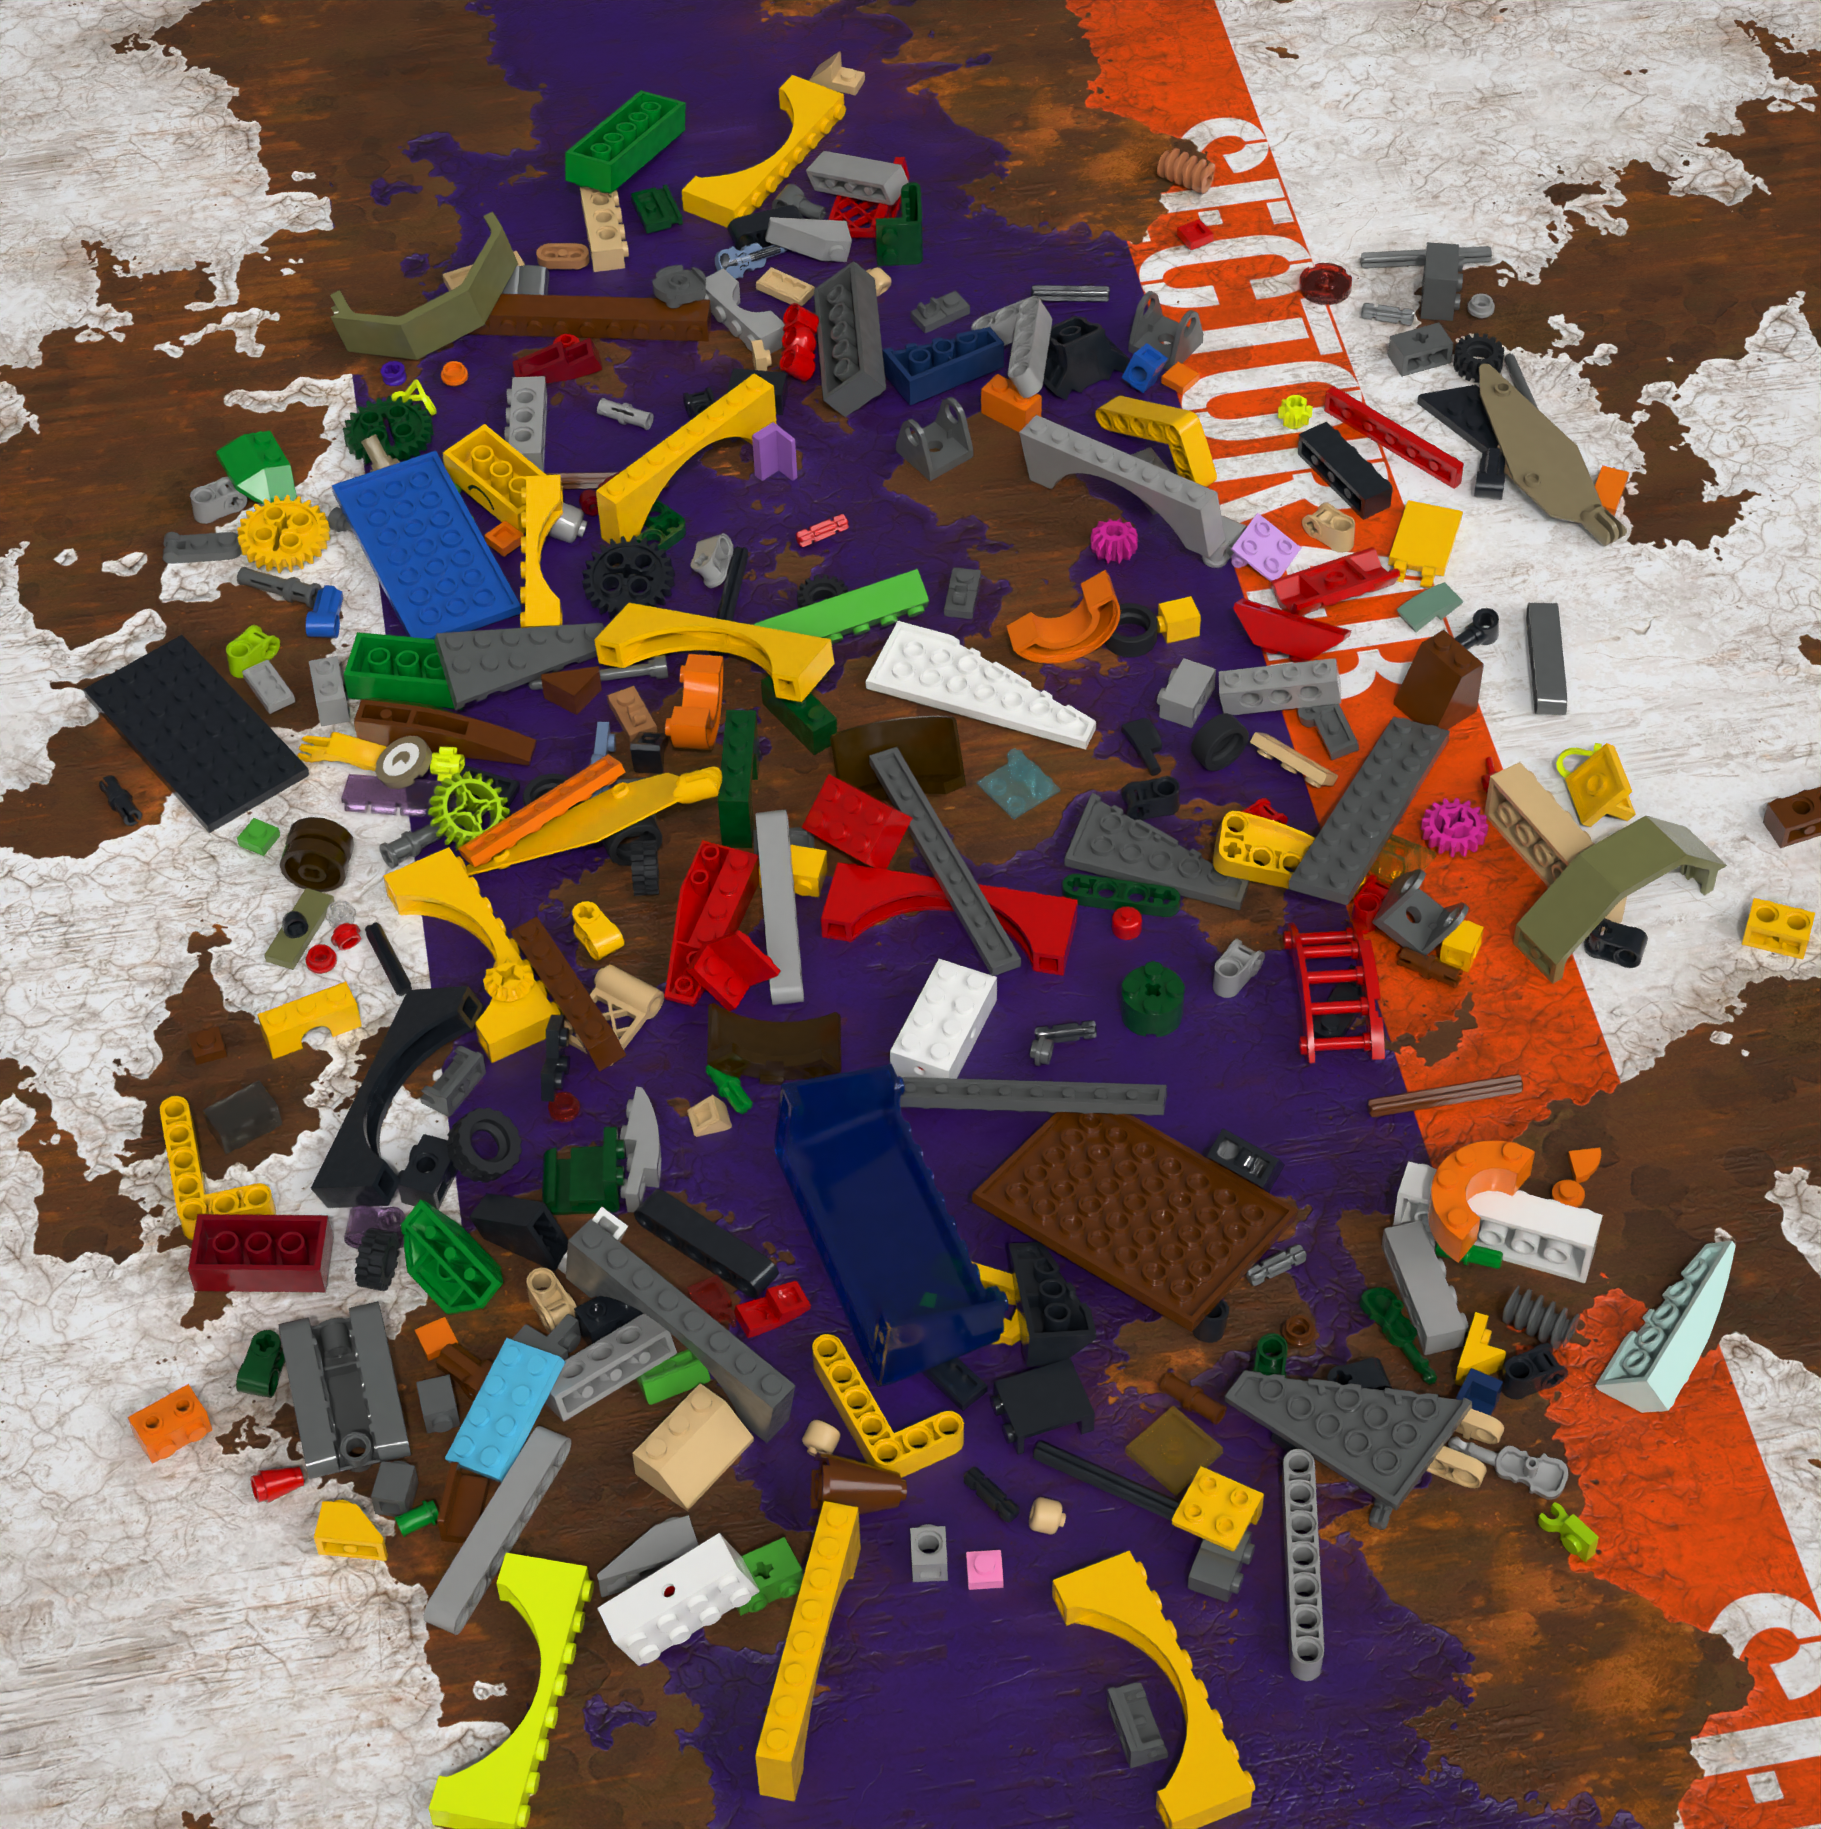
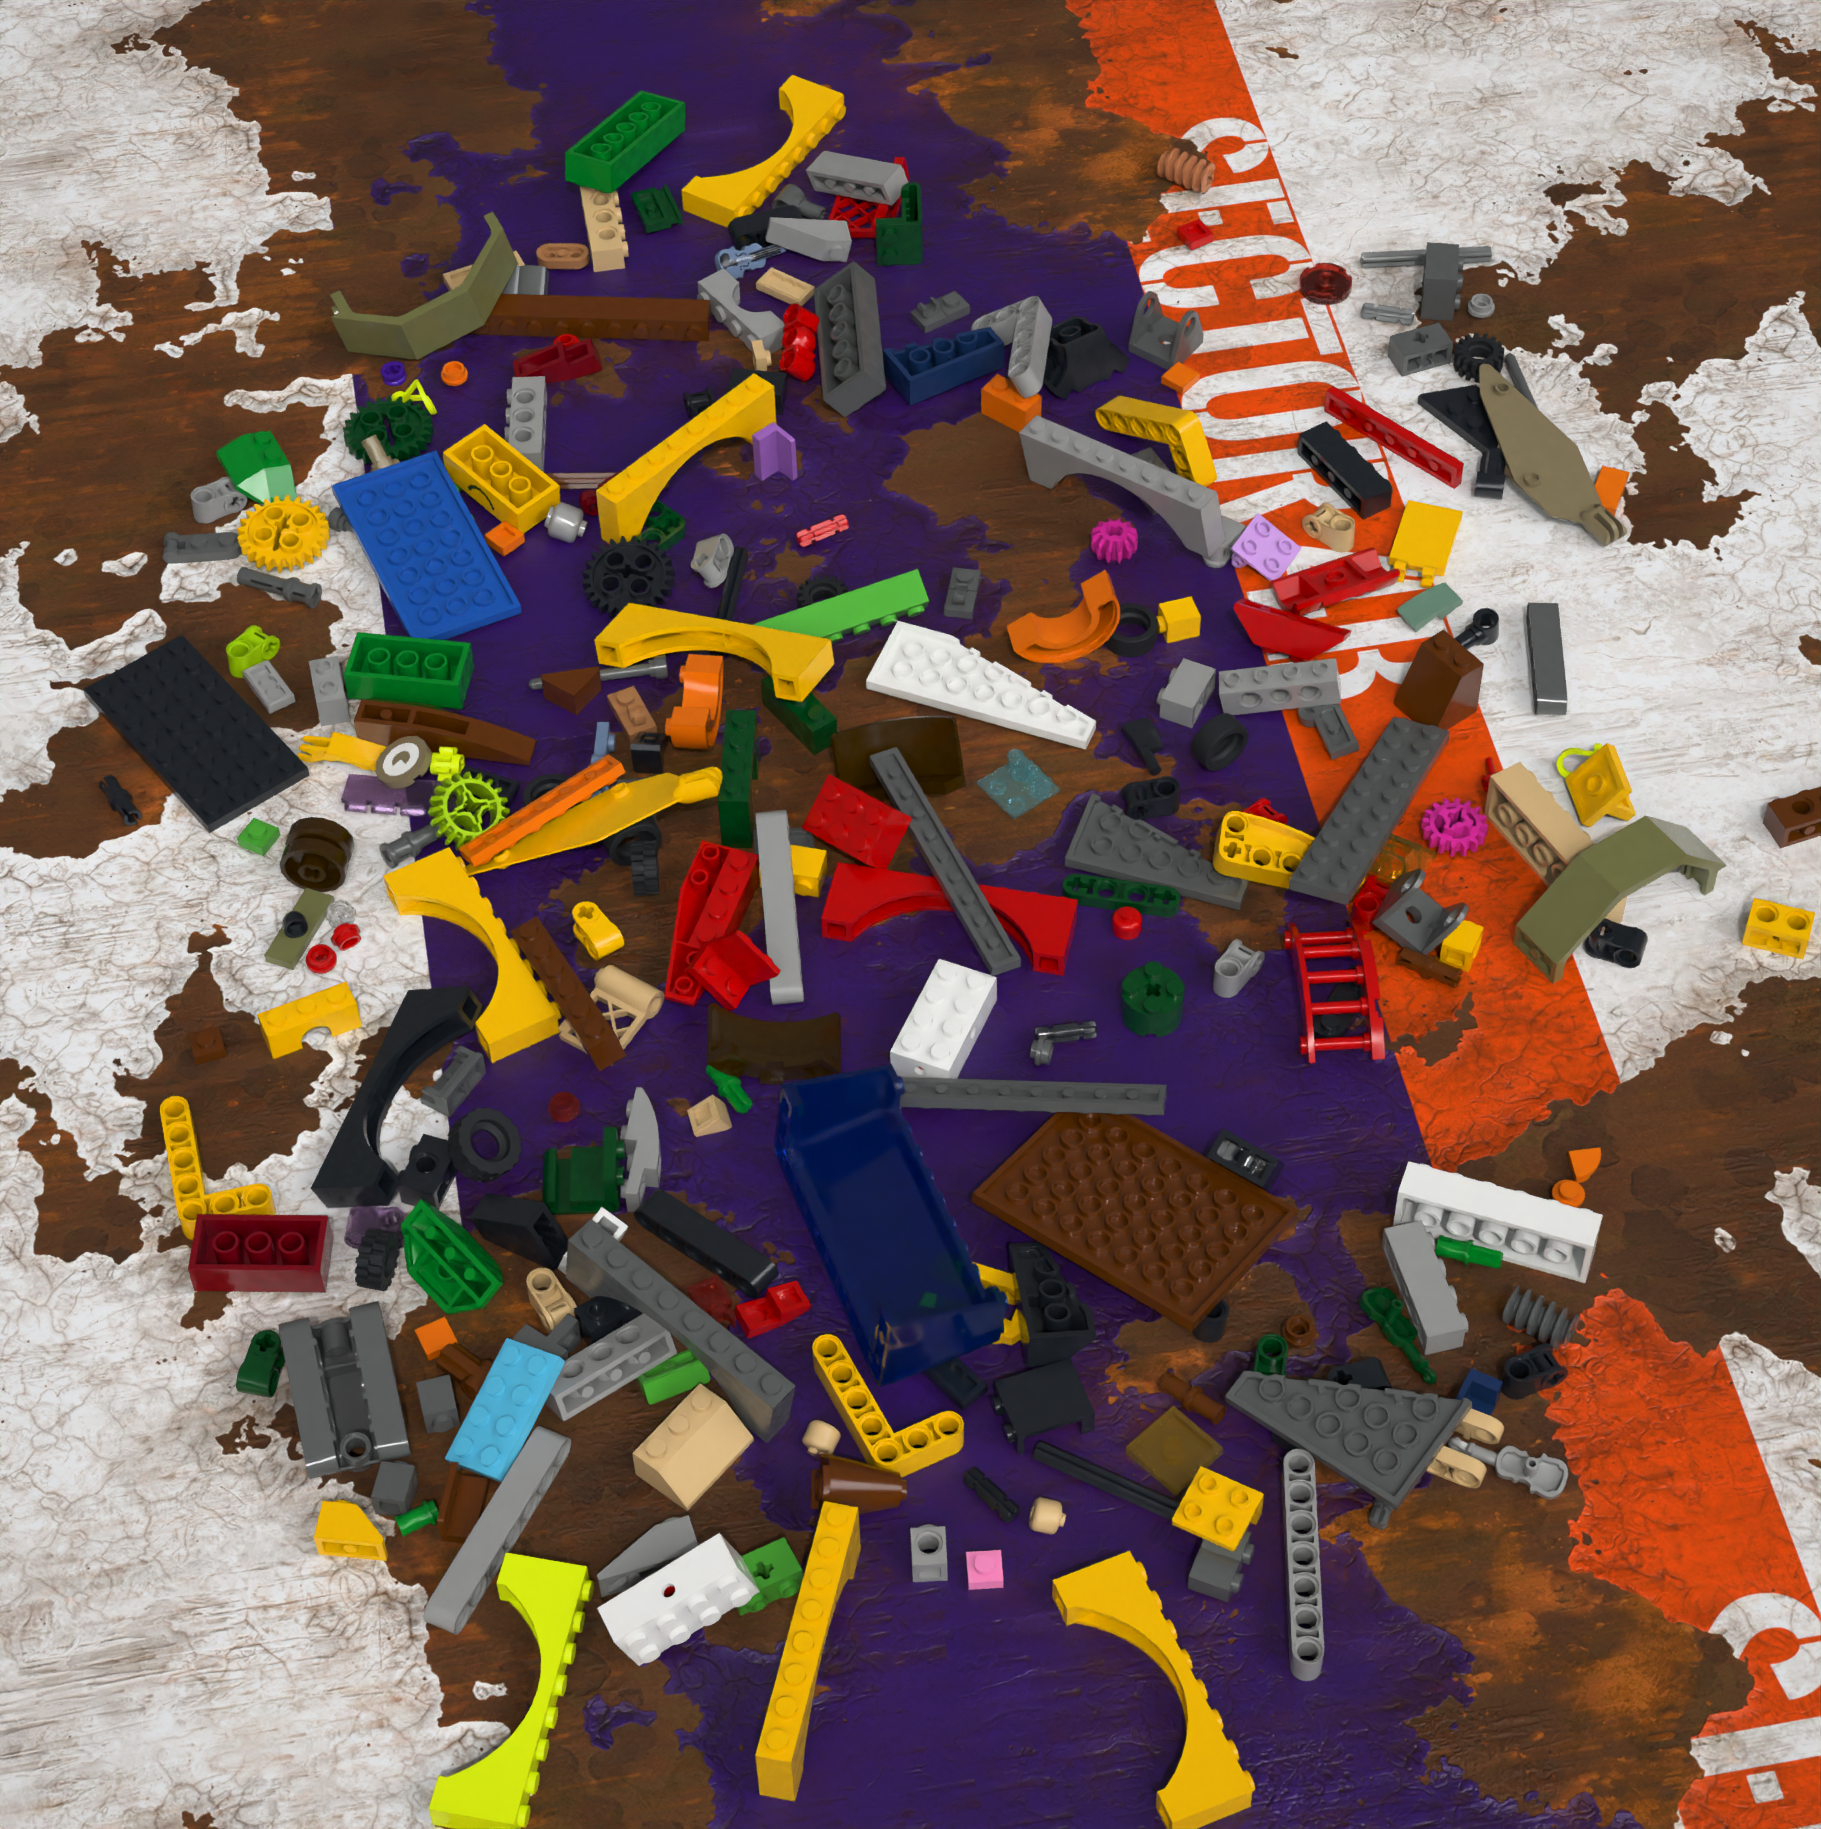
(170, 1424): orange brick -> none
(242, 1117): clear smoke brick -> none
(275, 1483): red cone -> none
(324, 619): blue piece -> none
(388, 958): black axle -> none
(506, 658): dark grey wing -> none
(512, 989): yellow gear -> none
(543, 508): yellow arch -> none
(556, 1061): black plate -> none
(631, 416): light grey pin -> none
(679, 285): dark grey plate -> none
(835, 77): tan slope -> none
(882, 280): tan piece -> none
(944, 434): dark grey hose -> none
(1071, 293): black axle -> none
(1135, 1725): dark grey hinge -> none
(1149, 360): blue brick -> none
(1276, 1264): dark grey axle -> none
(1293, 760): tan plate -> none
(1295, 412): neon yellow gear -> none
(1445, 1095): reddish brown axle -> none
(1468, 1172): orange brick -> none
(1478, 1353): yellow slope -> none
(1575, 1535): lime plate -> none
(1662, 1354): light aqua wedge -> none

